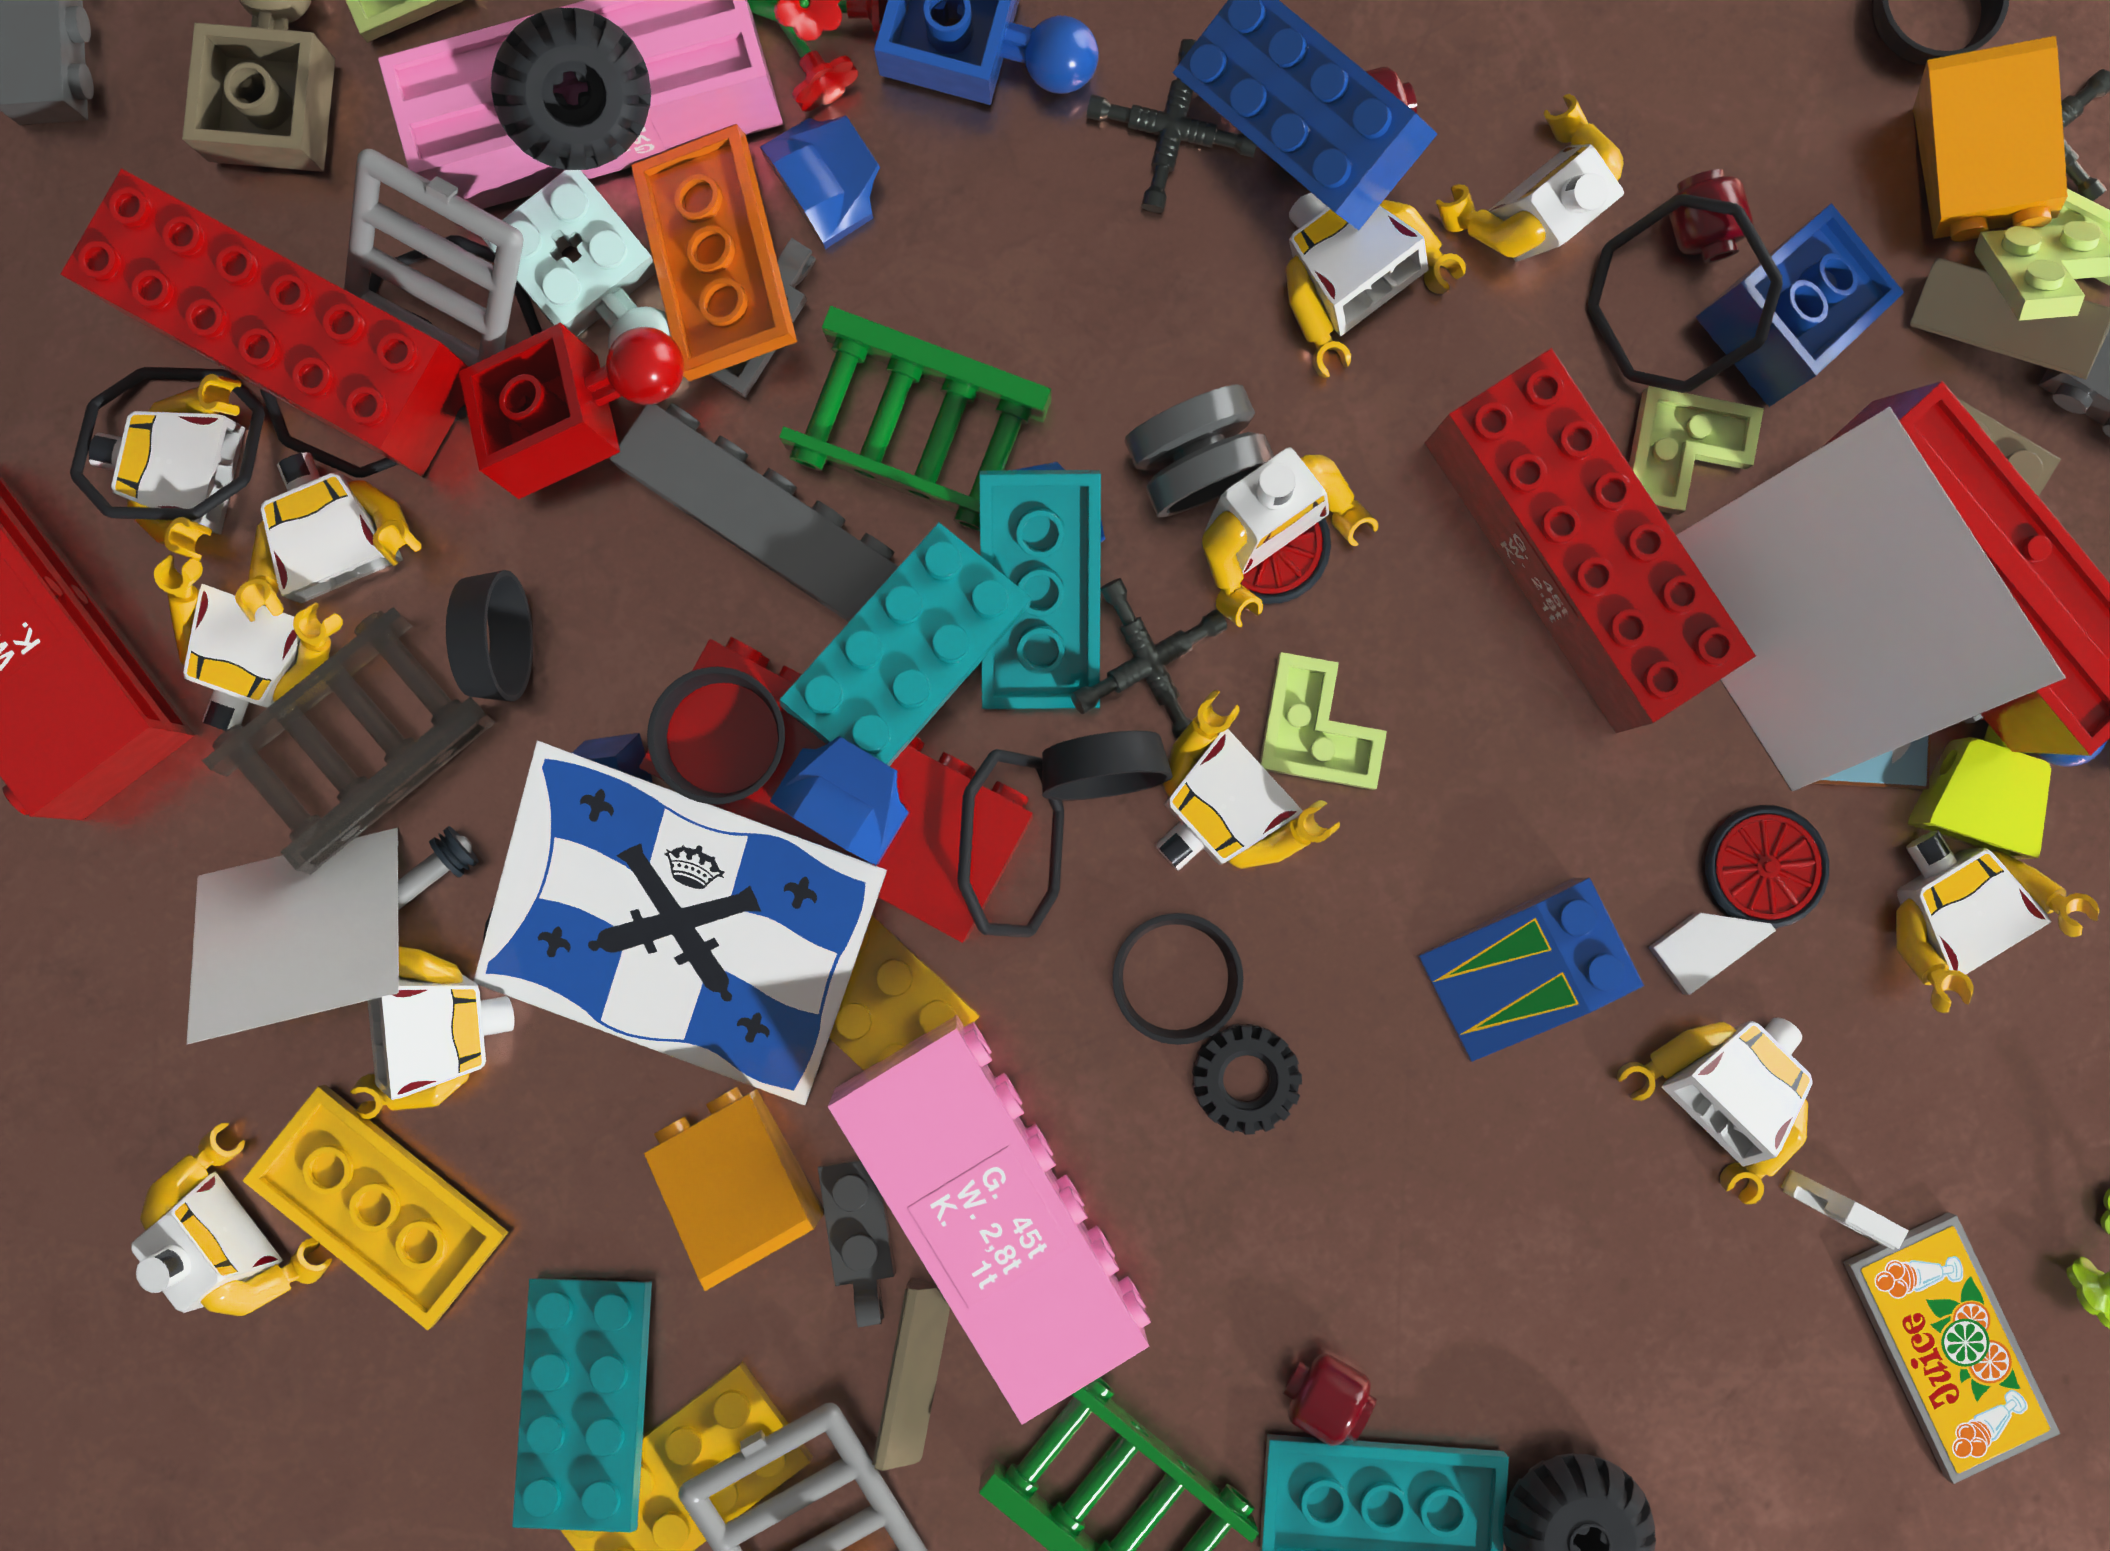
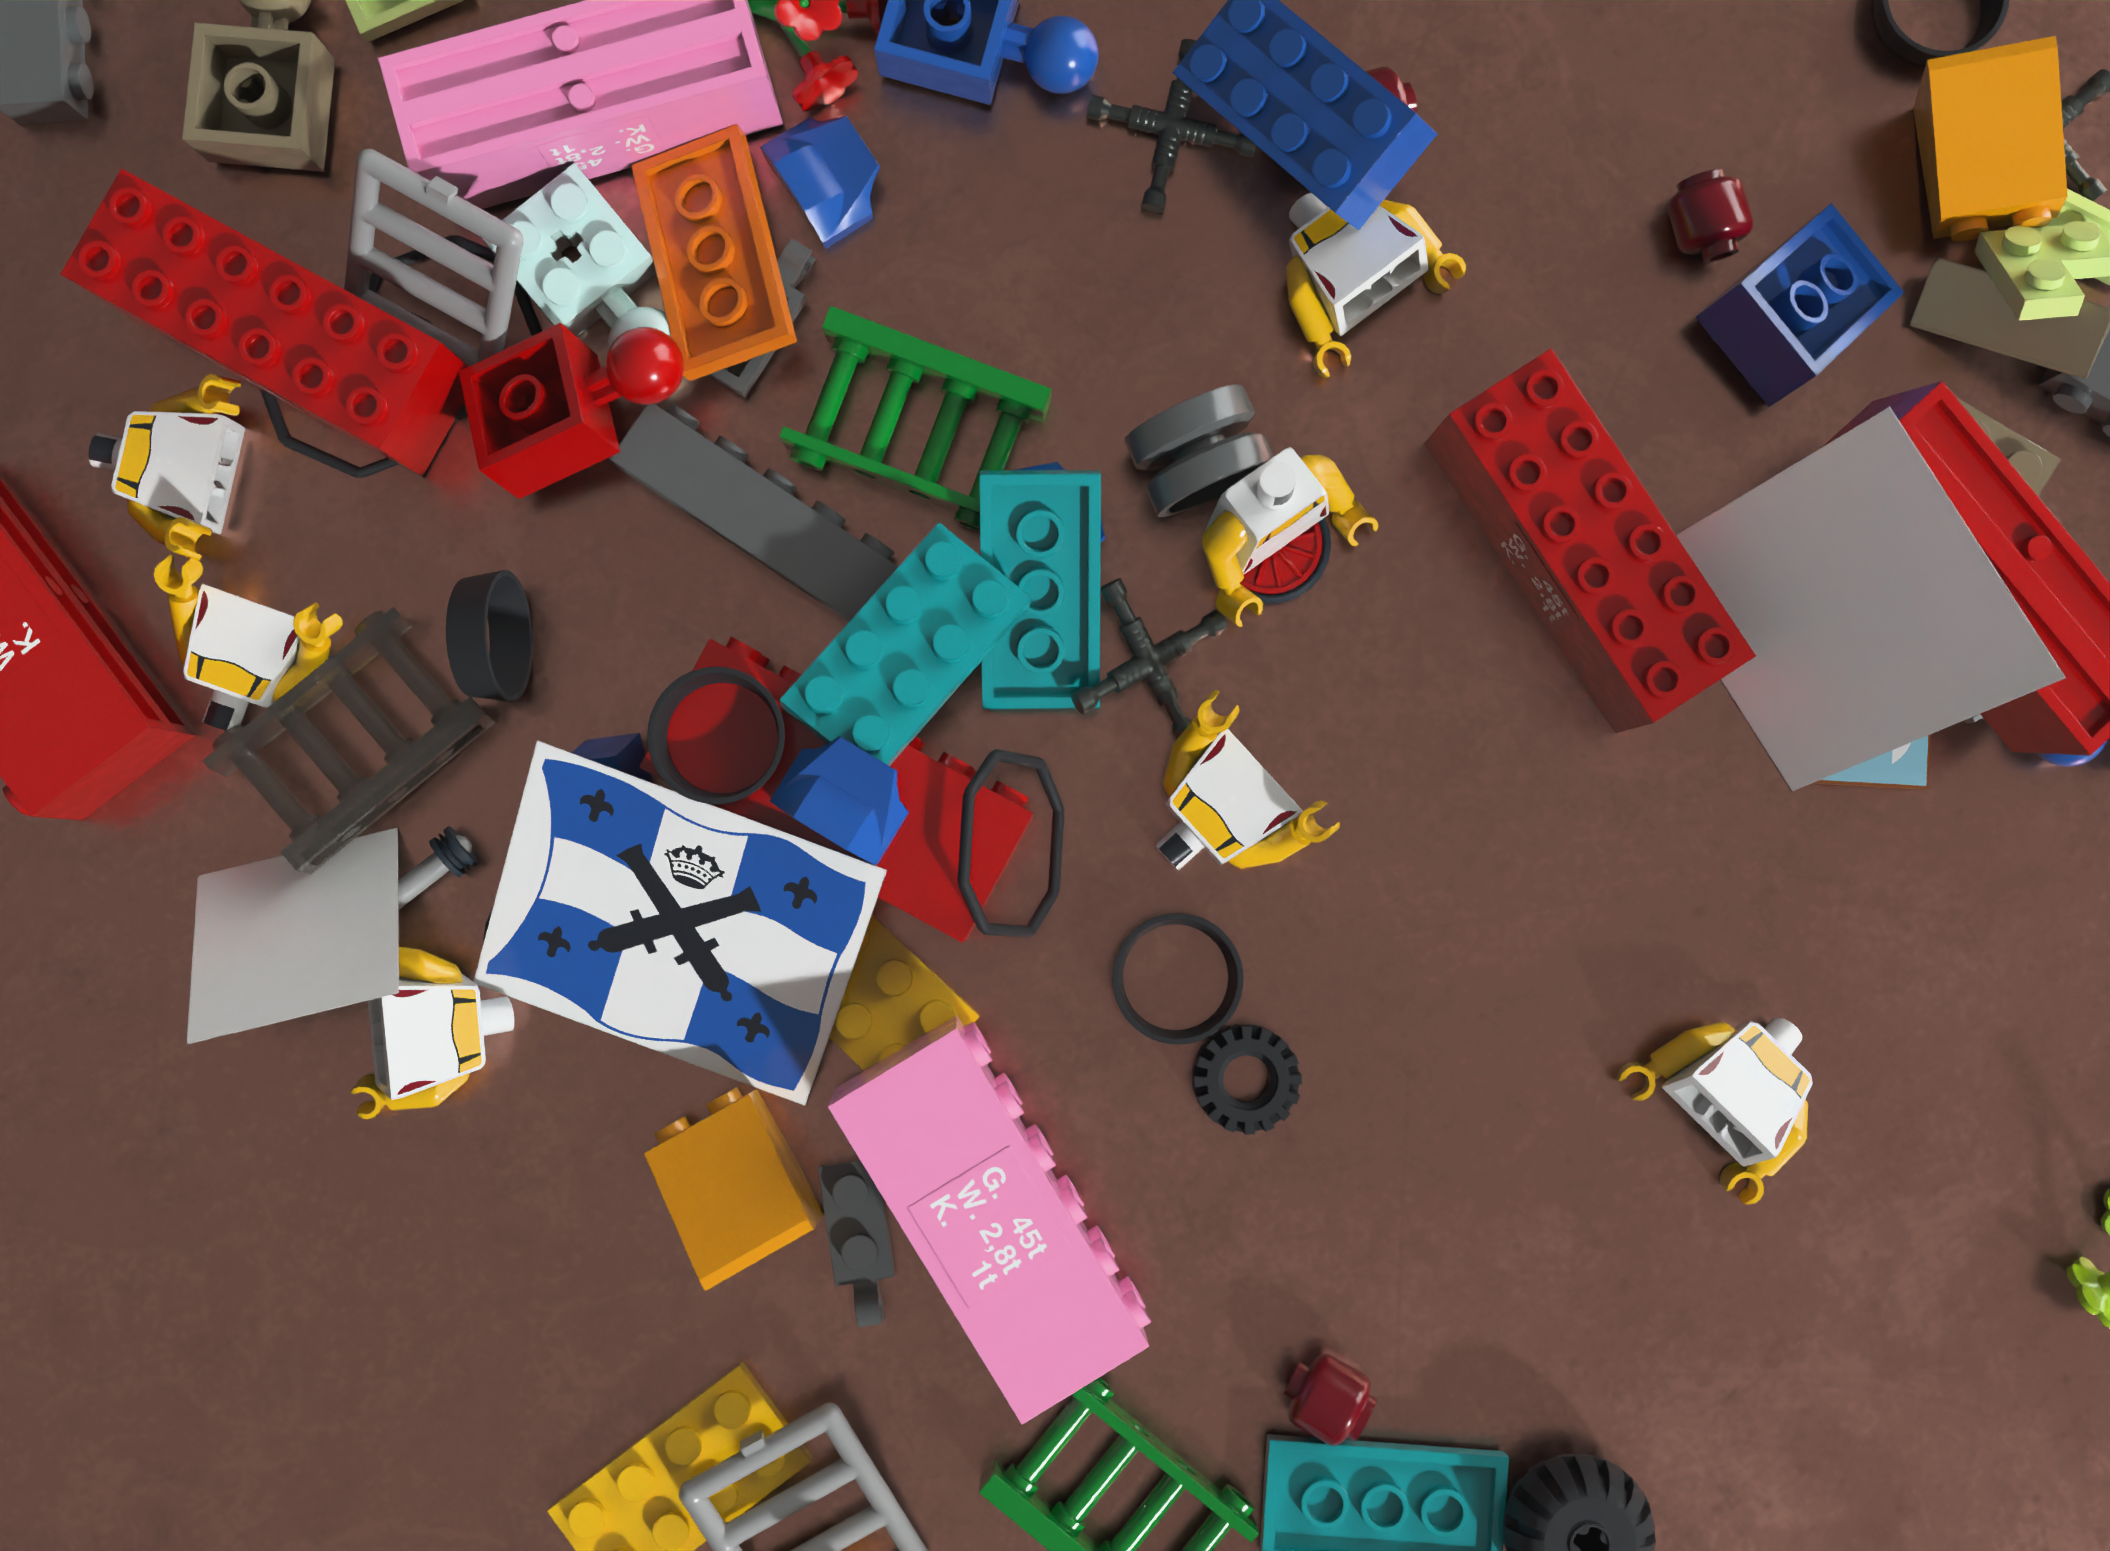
(164, 513): black piece -> none
(206, 1246): torso -> none
(320, 537): torso -> none
(375, 1206): yellow plate -> none
(541, 121): black wheel -> none
(582, 1405): teal plate -> none
(912, 1376): dark tan slope -> none
(1104, 765): black tyre -> none
(1302, 738): yellowish green plate -> none
(1530, 969): blue slope -> none
(1553, 200): torso -> none
(1687, 427): yellowish green plate -> none
(1705, 947): white tile -> none
(1730, 359): black piece -> none
(1767, 865): red wheel -> none
(1844, 1210): white tile -> none
(1952, 1348): tile -> none
(1973, 910): torso -> none
(1986, 797): neon yellow torso -> none

